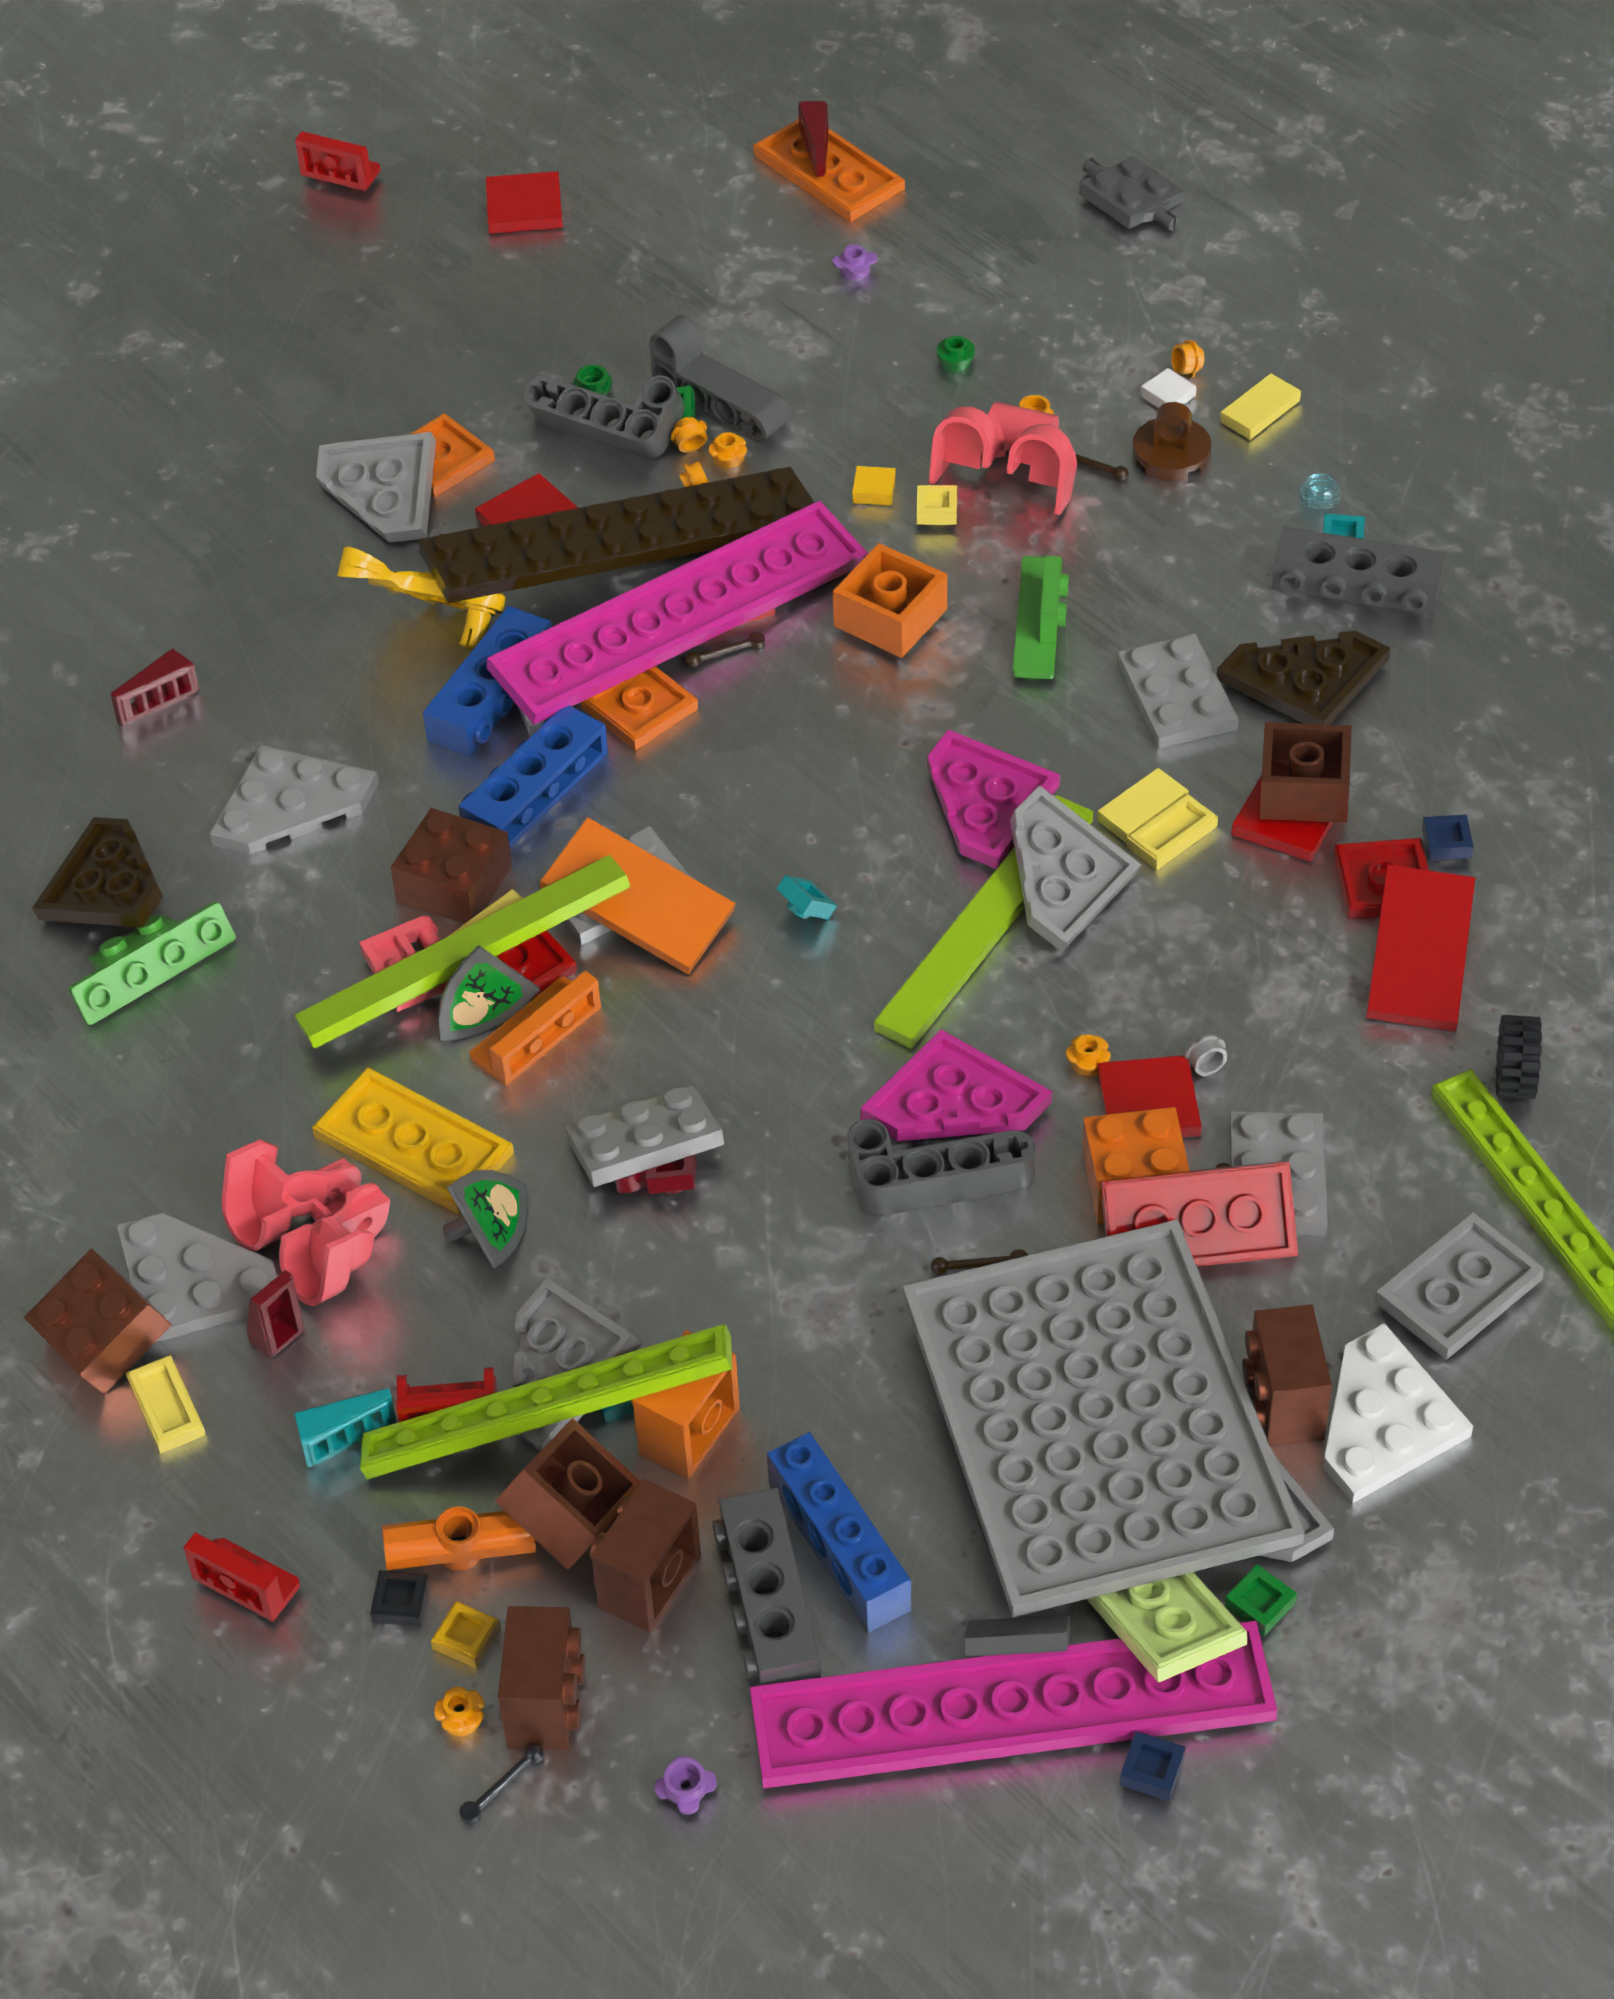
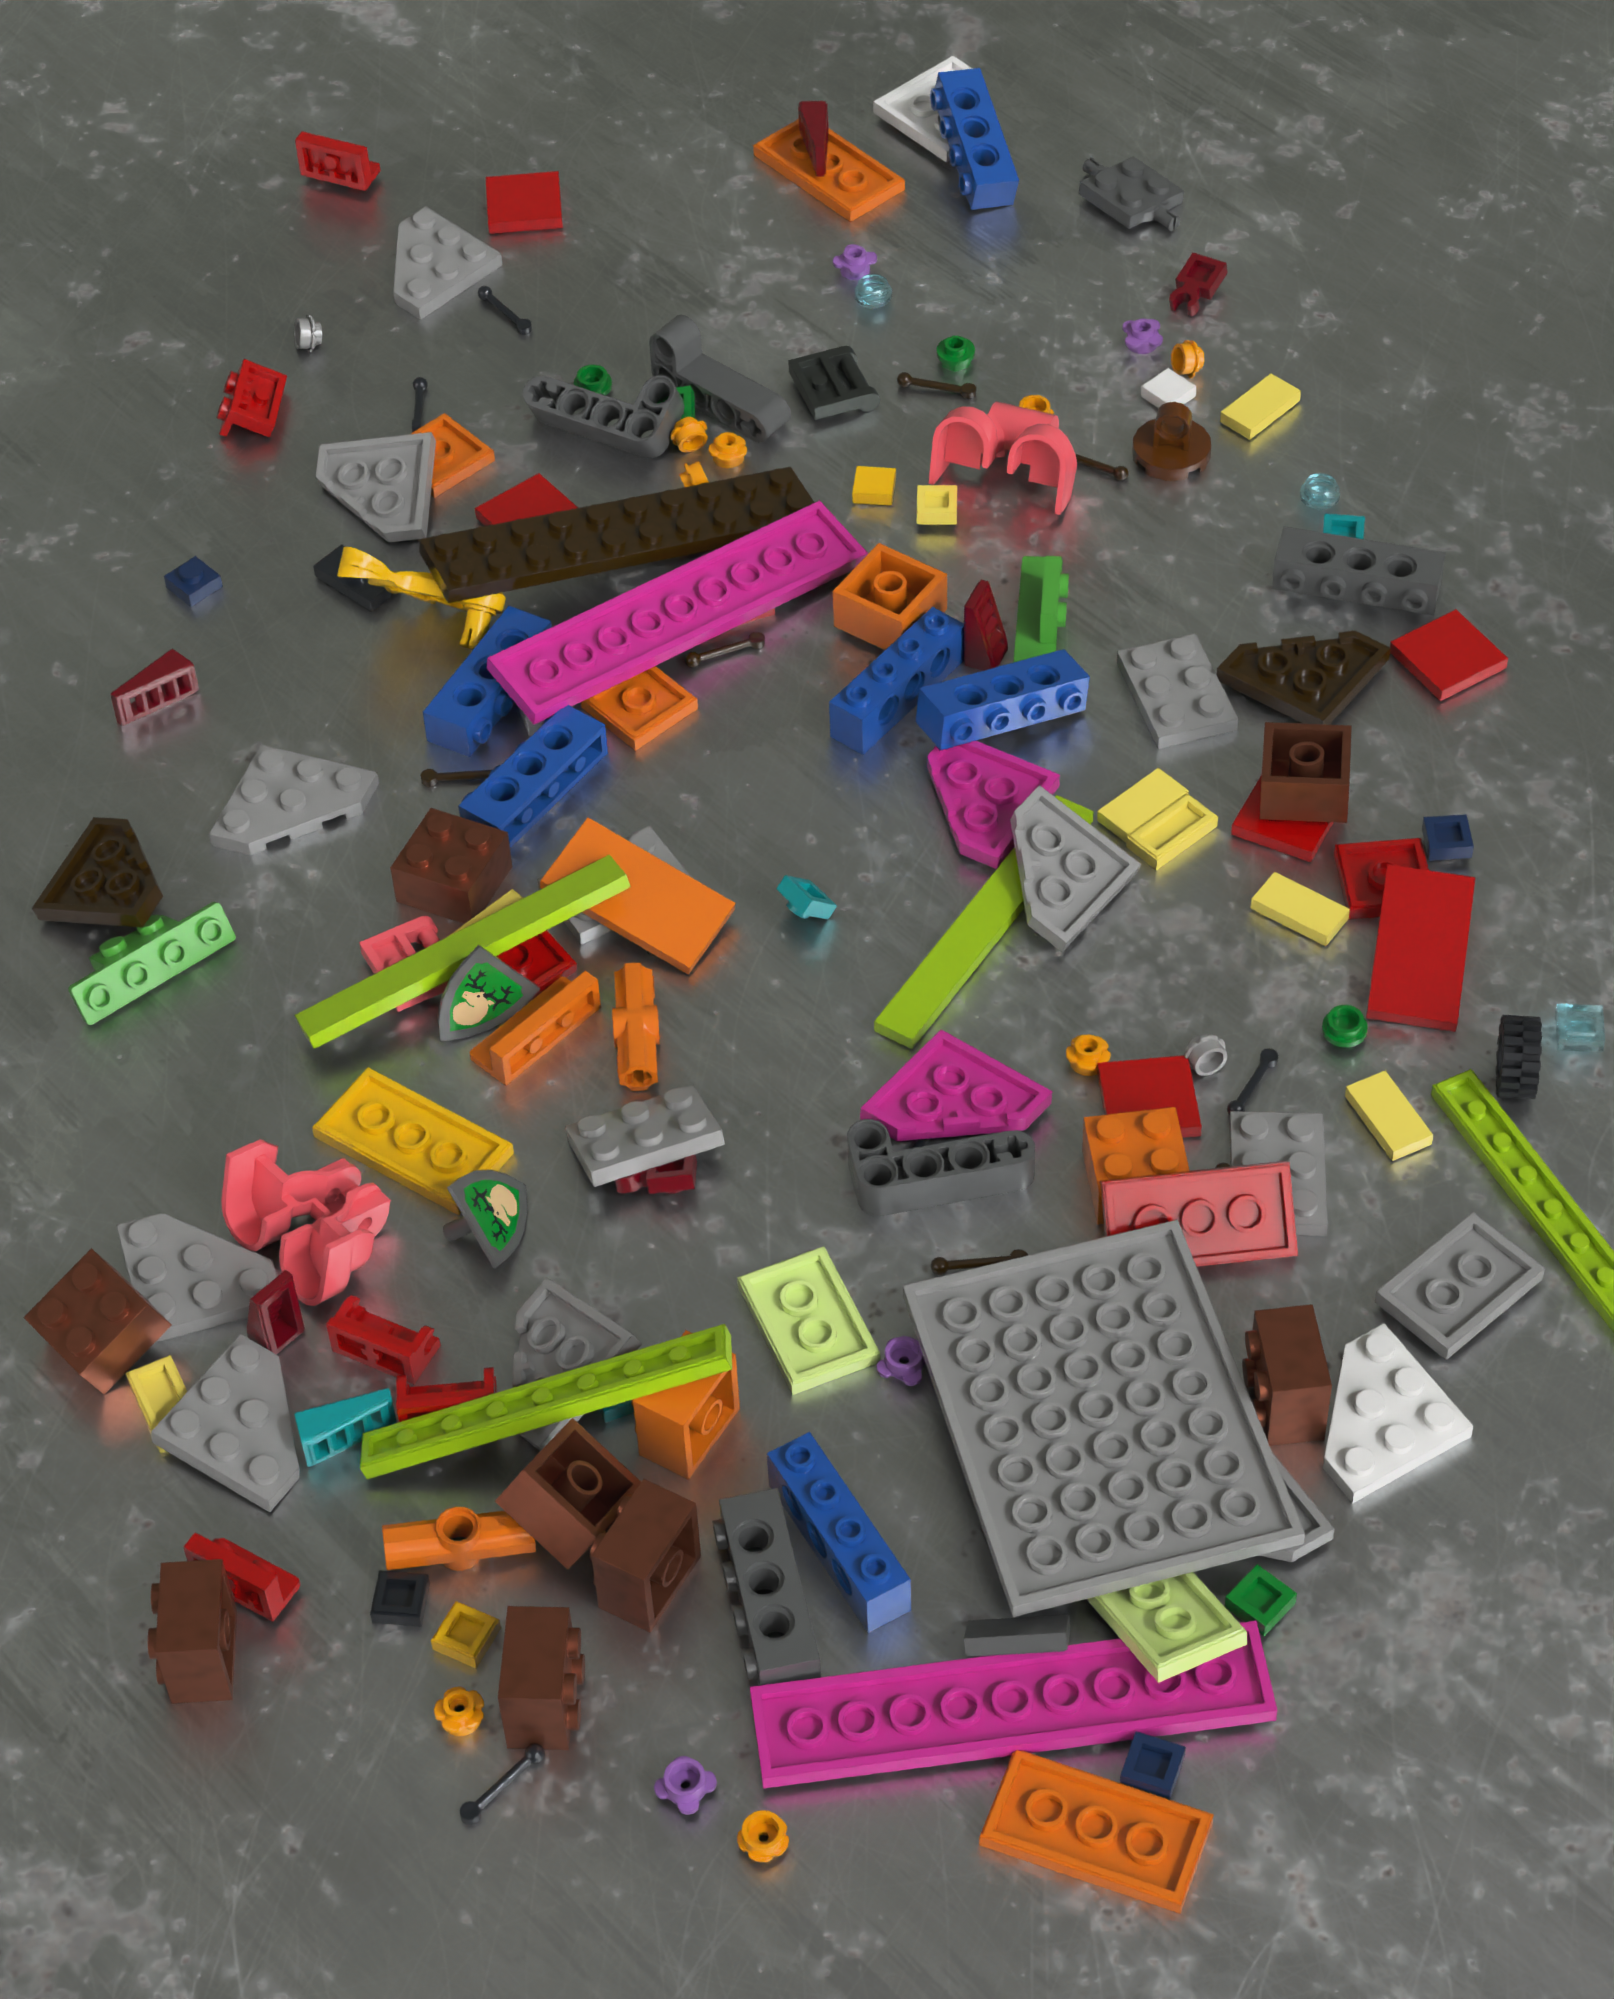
(193, 581): none -> dark blue plate
(194, 1631): none -> copper brick
(237, 1425): none -> light grey plate
(252, 399): none -> red bracket
(307, 333): none -> light grey plate
(354, 588): none -> black plate
(381, 1342): none -> red hinge
(420, 385): none -> black hinge
(430, 777): none -> dark brown hinge
(437, 262): none -> light grey plate
(523, 325): none -> black hinge
(635, 1027): none -> orange piece
(759, 1824): none -> light orange plate
(808, 1320): none -> yellowish green tile
(824, 389): none -> pearl dark grey plate
(873, 291): none -> clear light blue plate
(892, 681): none -> blue brick
(902, 1349): none -> medium lavender plate
(911, 112): none -> white plate
(967, 390): none -> dark brown hinge
(974, 138): none -> blue brick
(983, 630): none -> dark red slope
(1002, 699): none -> blue brick
(1097, 1830): none -> orange tile
(1142, 335): none -> medium lavender plate
(1197, 279): none -> dark red plate
(1268, 1059): none -> black hinge
(1300, 908): none -> light yellow tile
(1344, 1026): none -> green plate
(1388, 1115): none -> light yellow tile
(1448, 655): none -> red tile
(1580, 1027): none -> clear light blue plate

